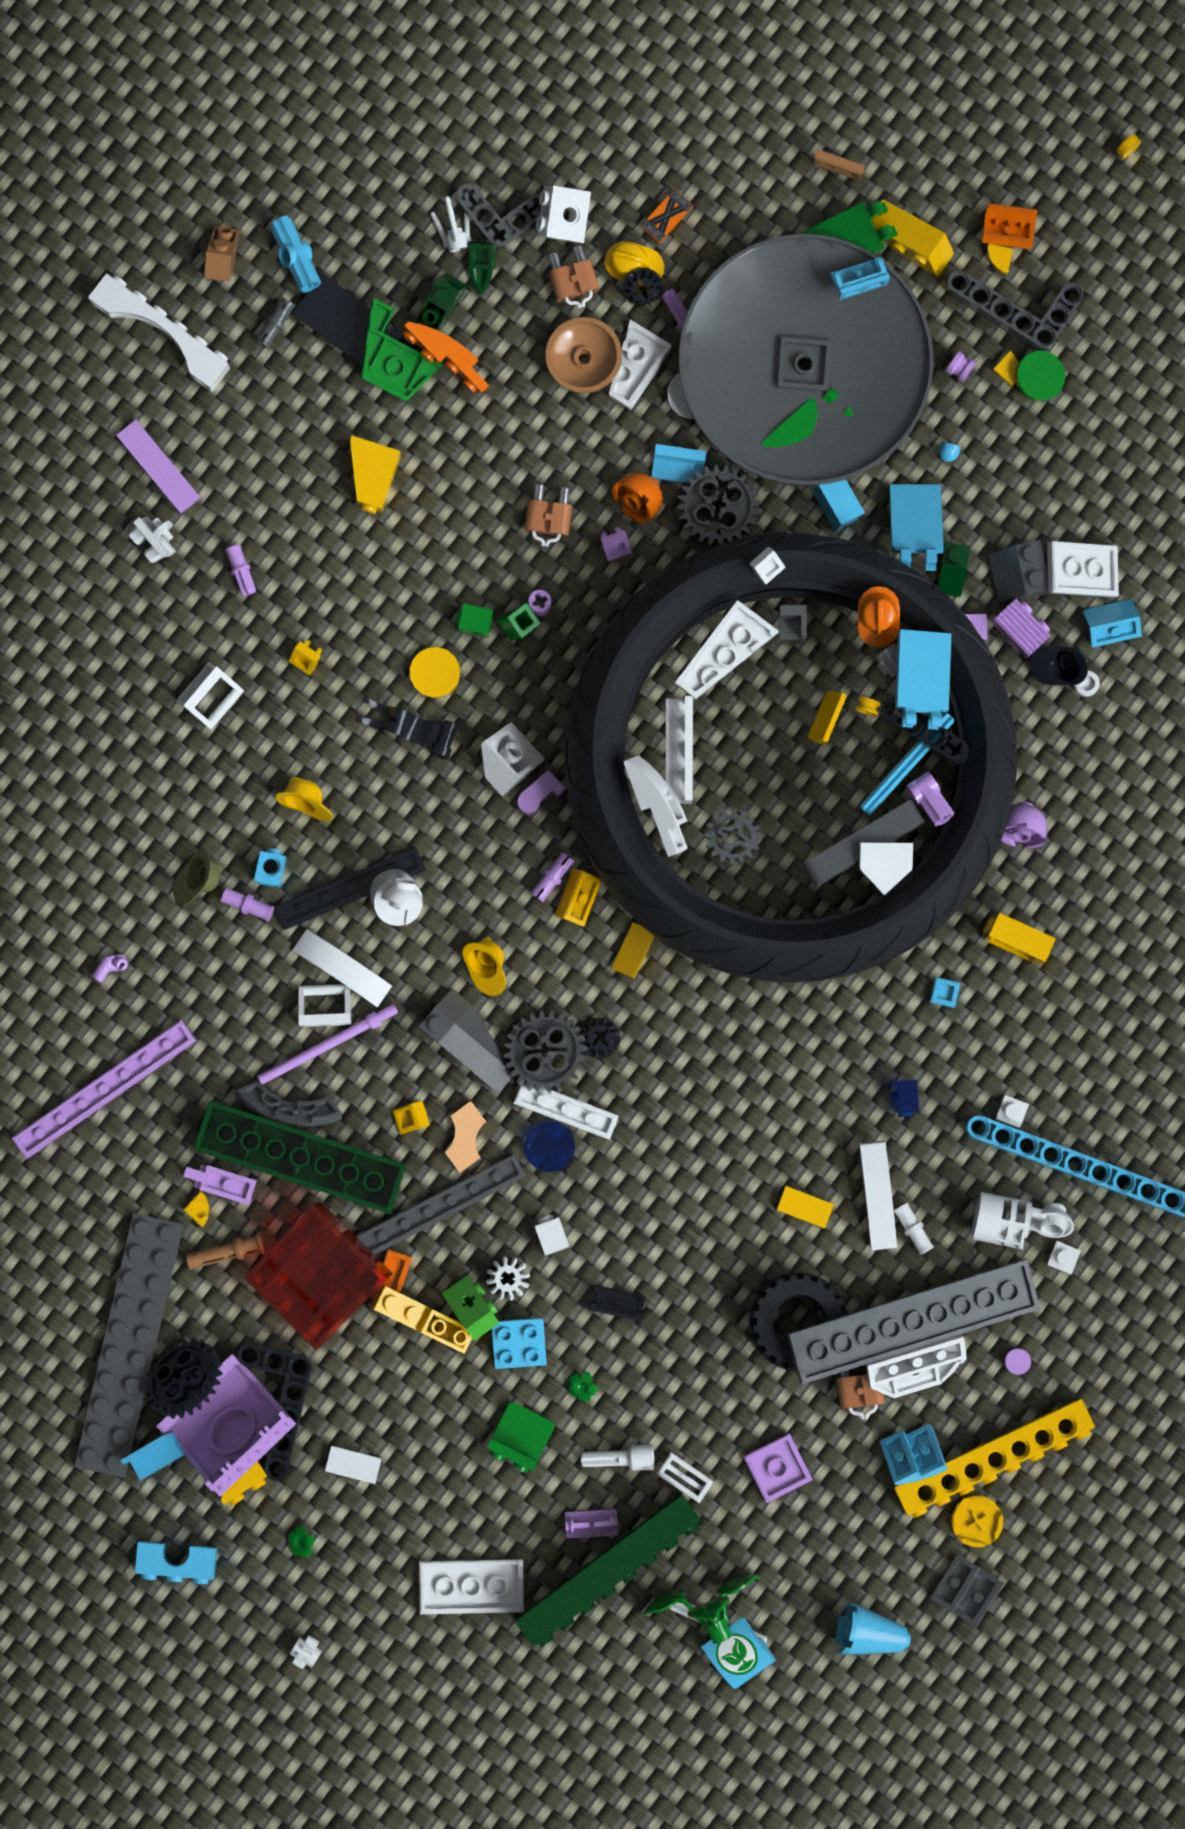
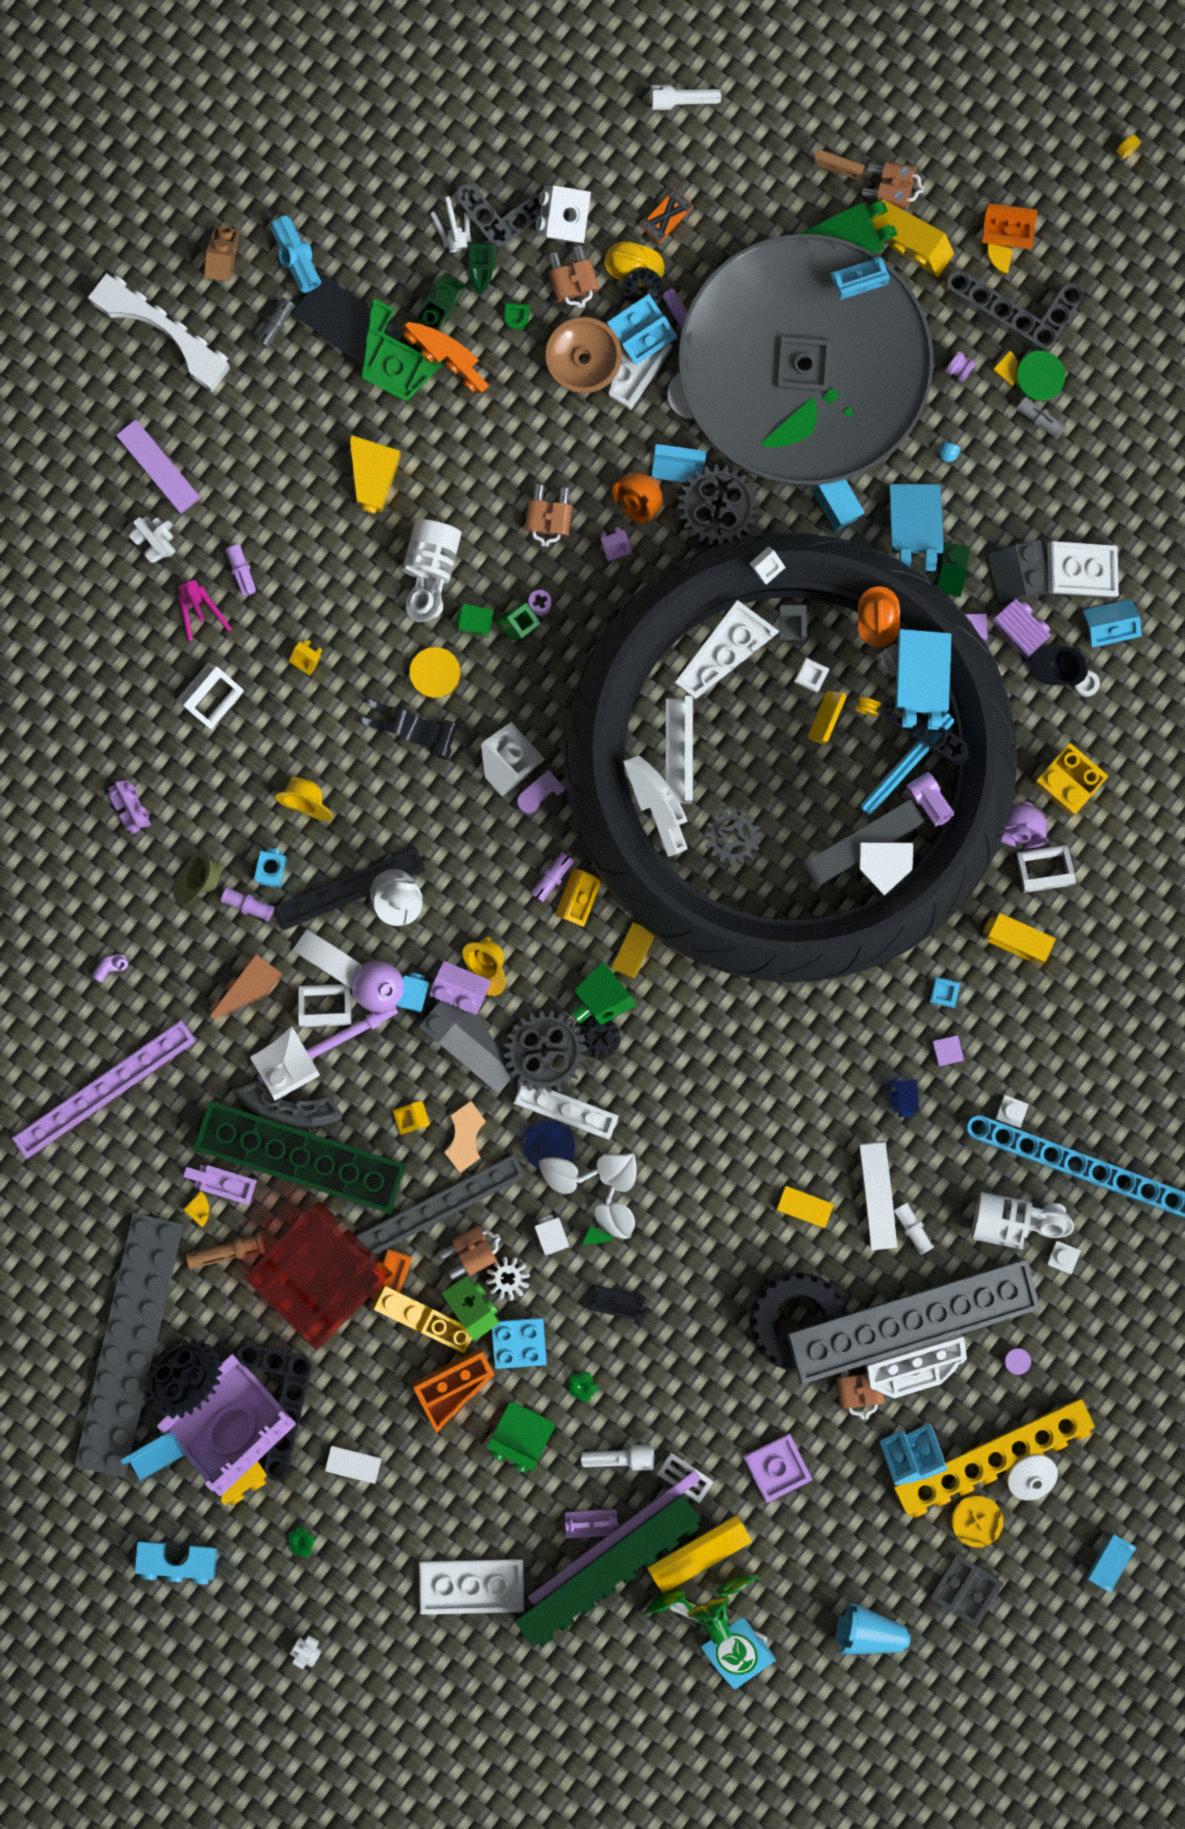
(125, 795): none -> lavender hinge
(191, 596): none -> dark pink plant
(253, 984): none -> nougat slope
(284, 1065): none -> white plate
(378, 986): none -> lavender cylinder
(414, 992): none -> medium azure brick
(431, 561): none -> white cylinder
(451, 1386): none -> orange wedge
(460, 988): none -> lavender brick
(473, 1251): none -> nougat piece
(516, 315): none -> green tile
(596, 1236): none -> green slope
(602, 996): none -> green torso
(614, 1170): none -> white plant
(614, 1537): none -> lavender tile
(642, 329): none -> medium azure slope
(665, 96): none -> white piece
(699, 1554): none -> yellow tile
(811, 675): none -> white tile
(895, 185): none -> nougat piece
(948, 1051): none -> lavender tile
(1027, 1471): none -> white dish
(1041, 417): none -> light grey pin
(1046, 882): none -> white tile
(1071, 780): none -> yellow slope
(1110, 1562): none -> medium azure hinge

